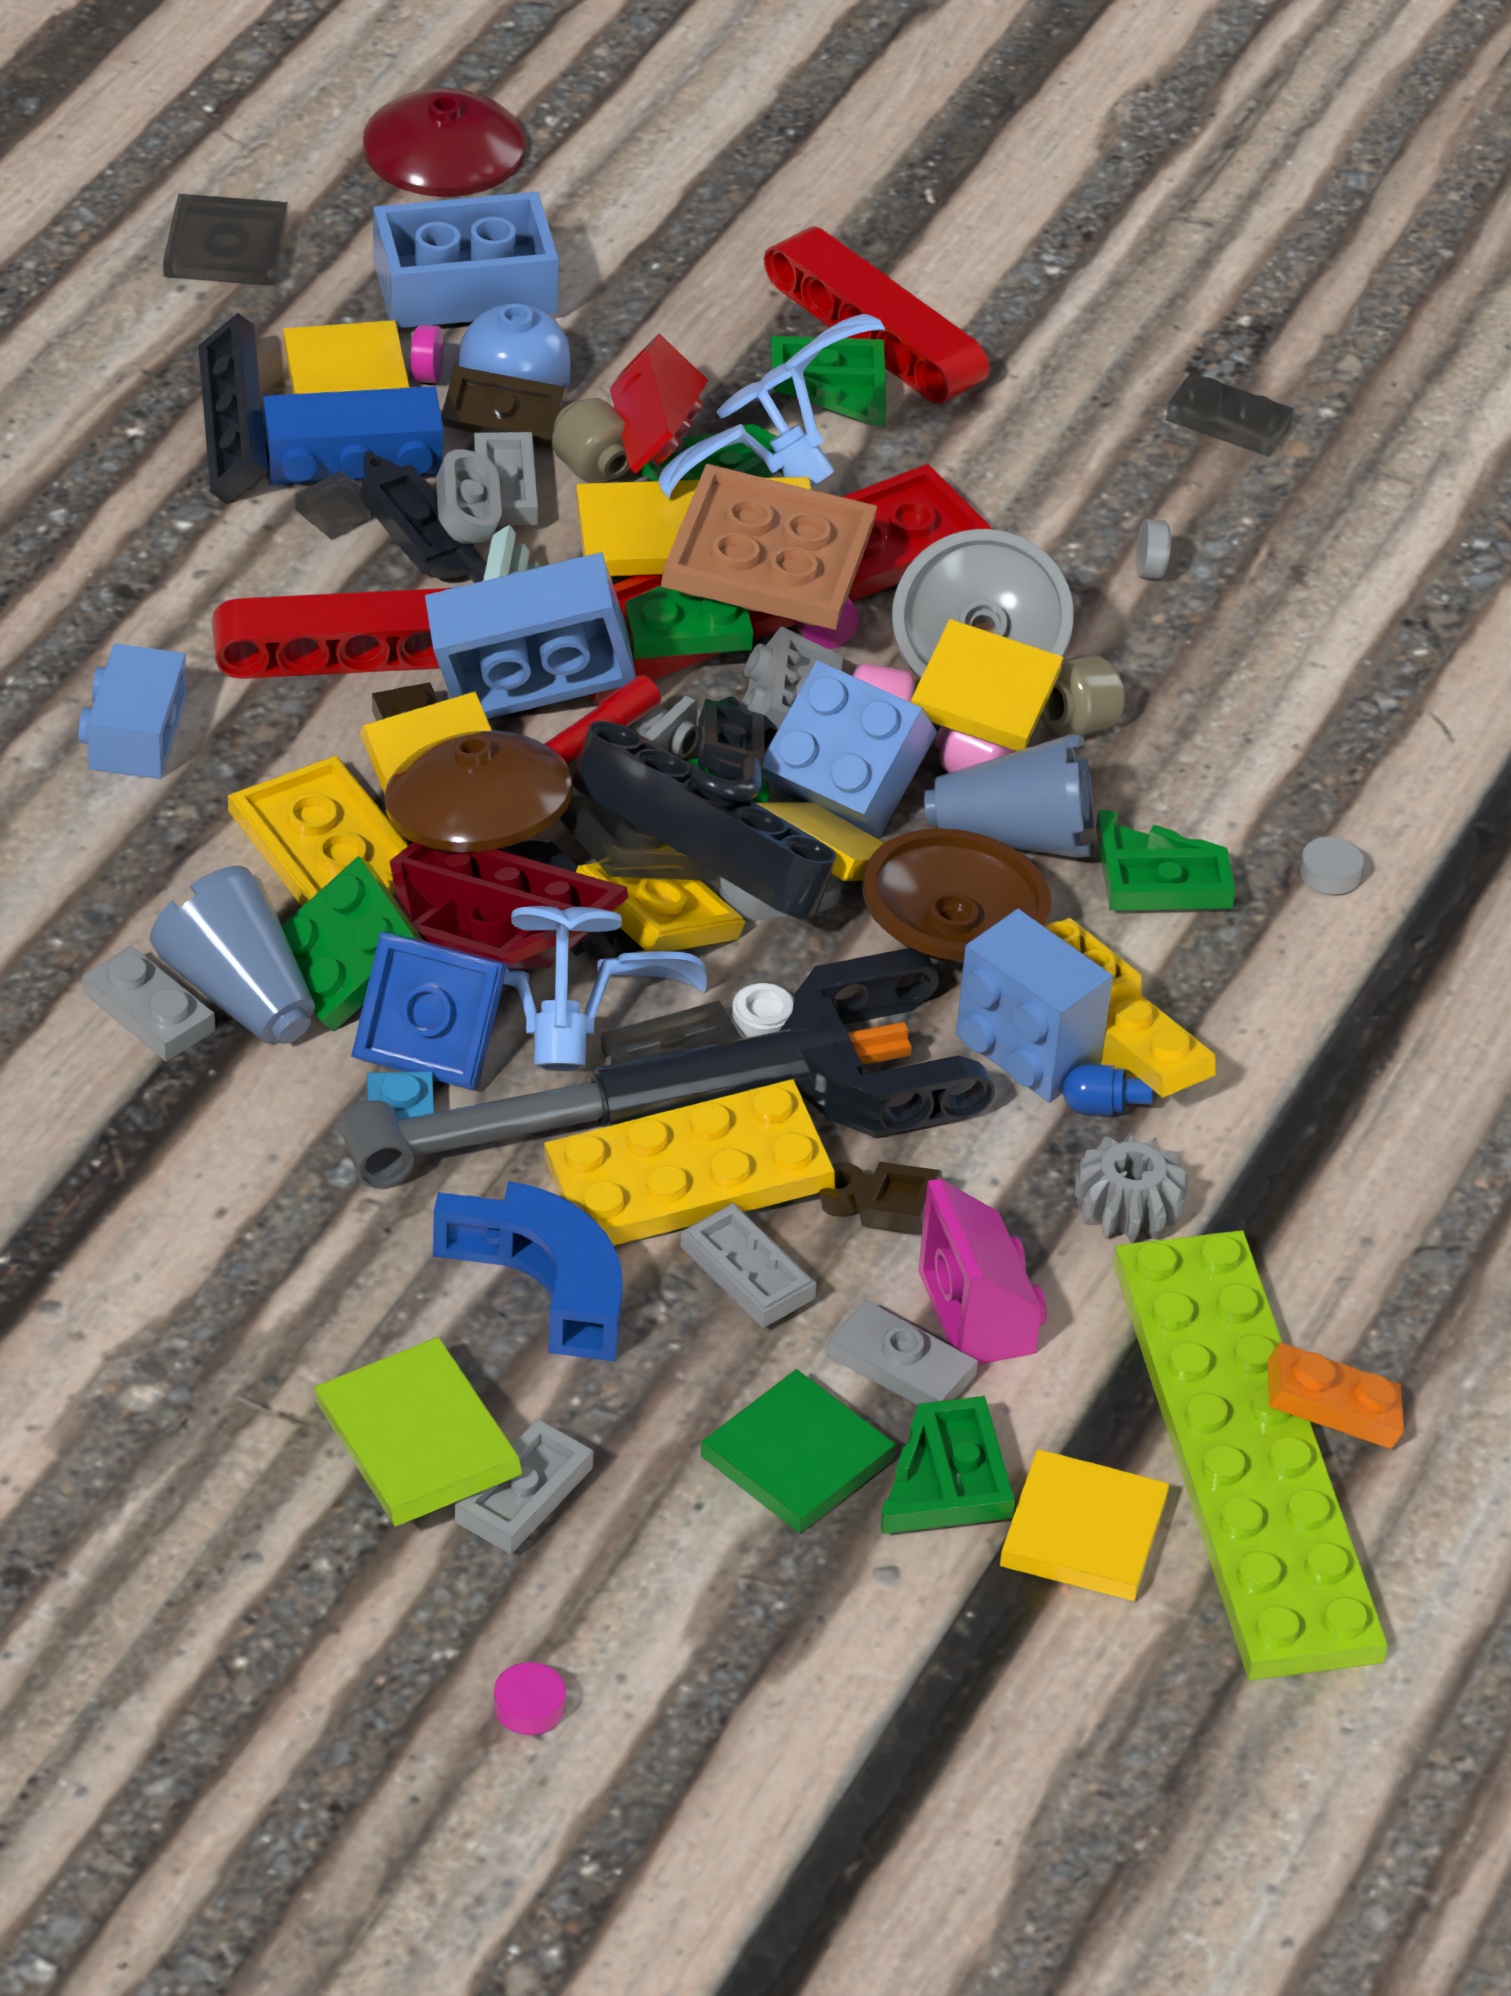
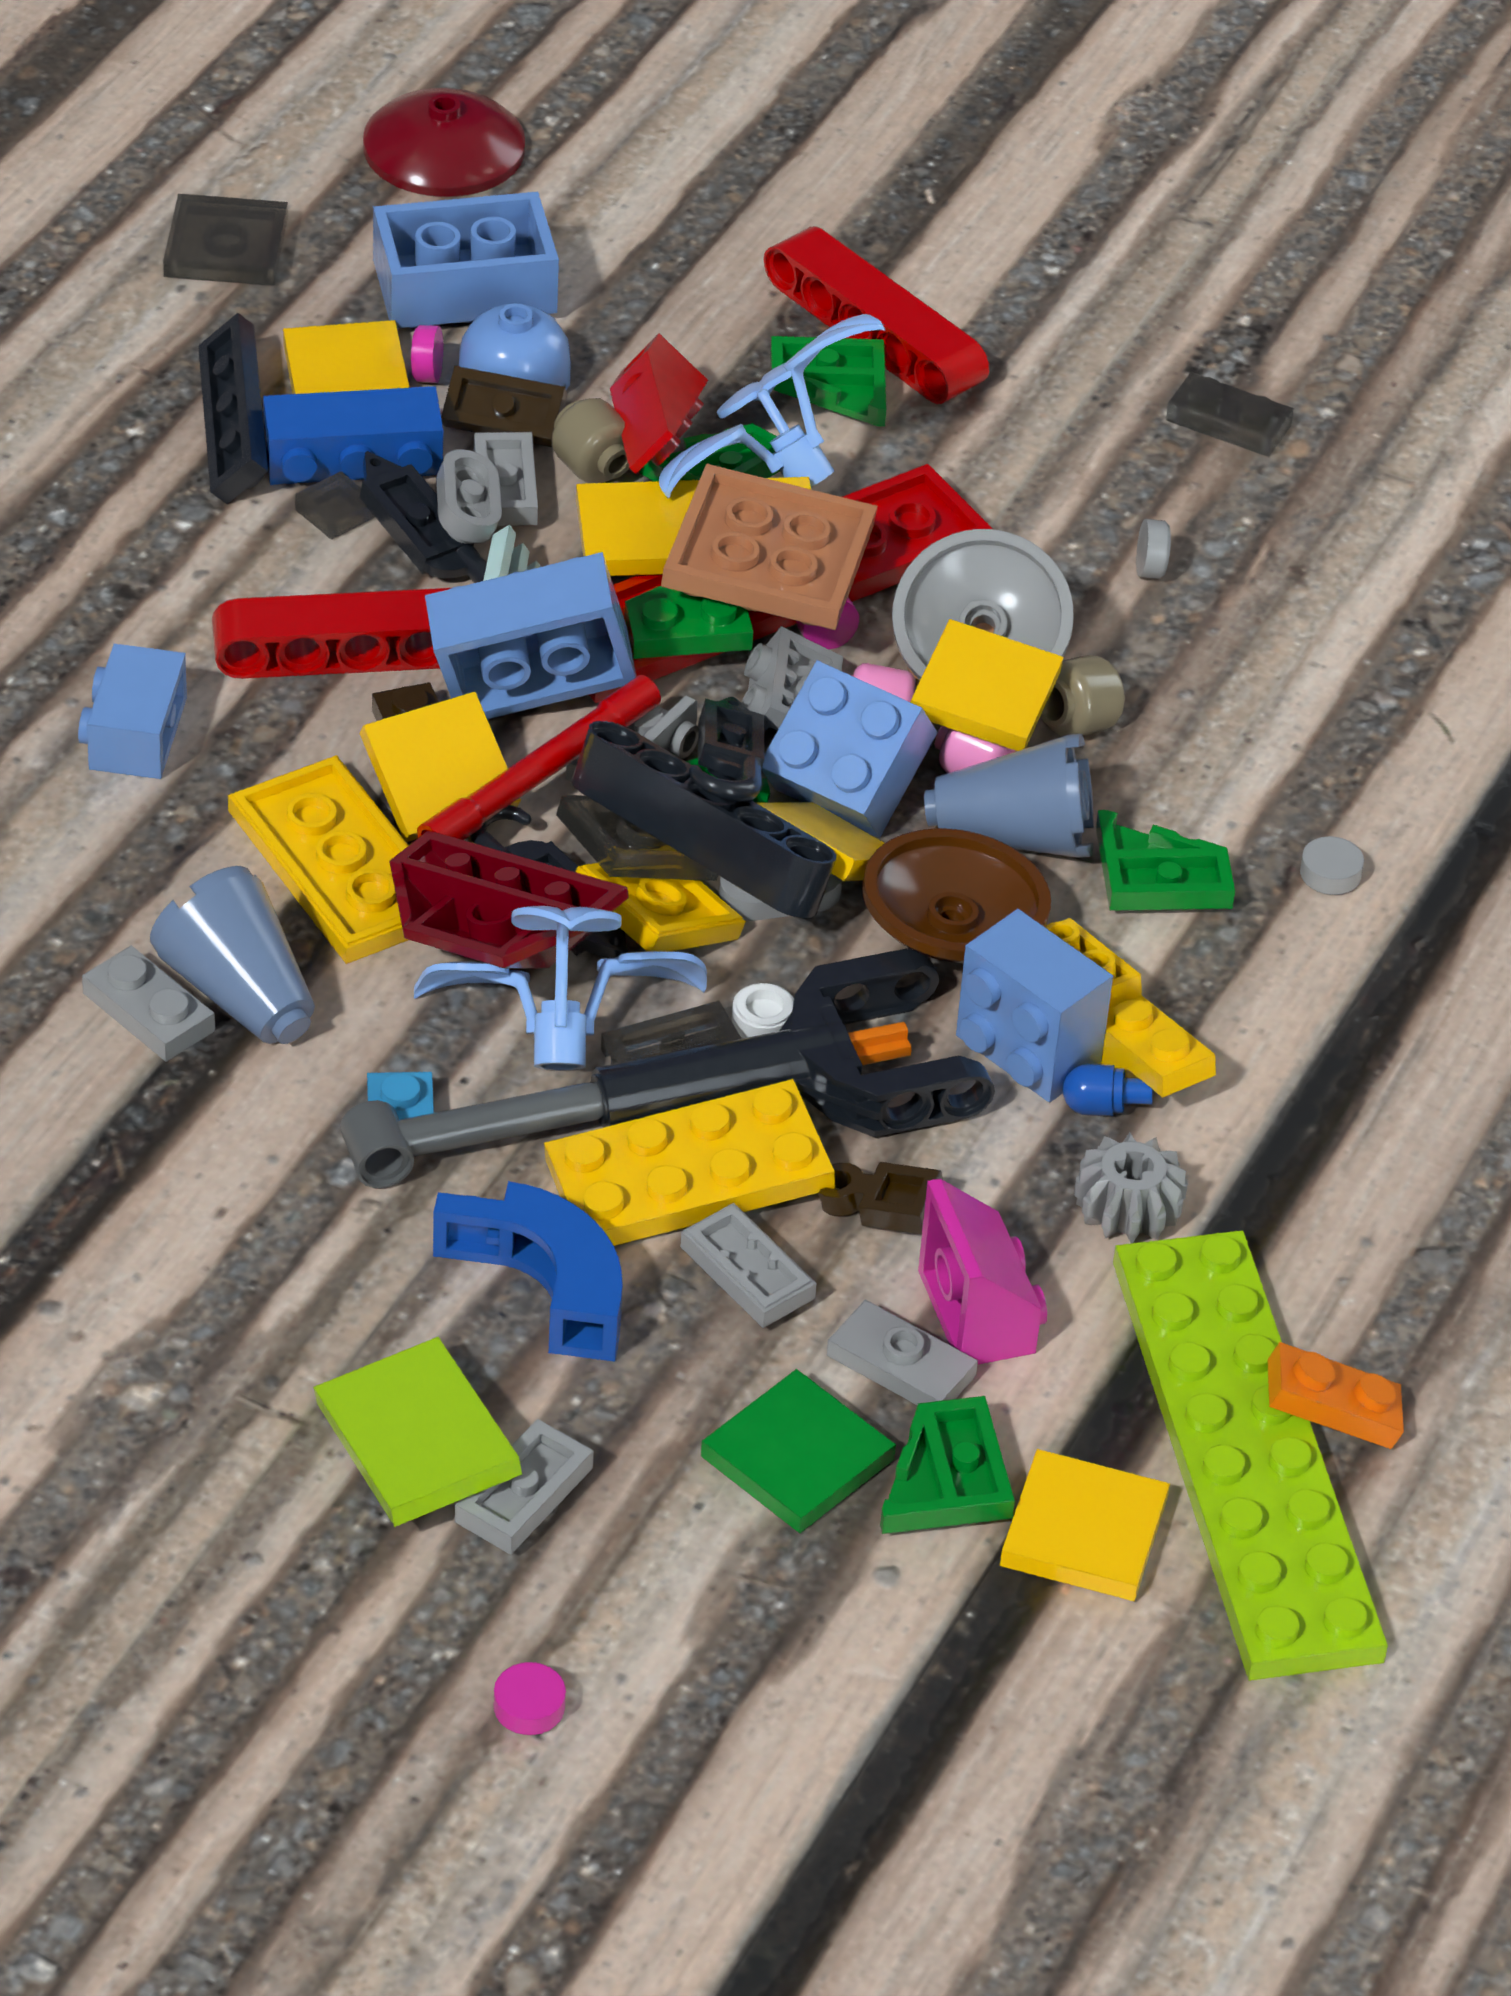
(338, 938): green plate -> none
(429, 1009): blue tile -> none
(478, 791): reddish brown dish -> none

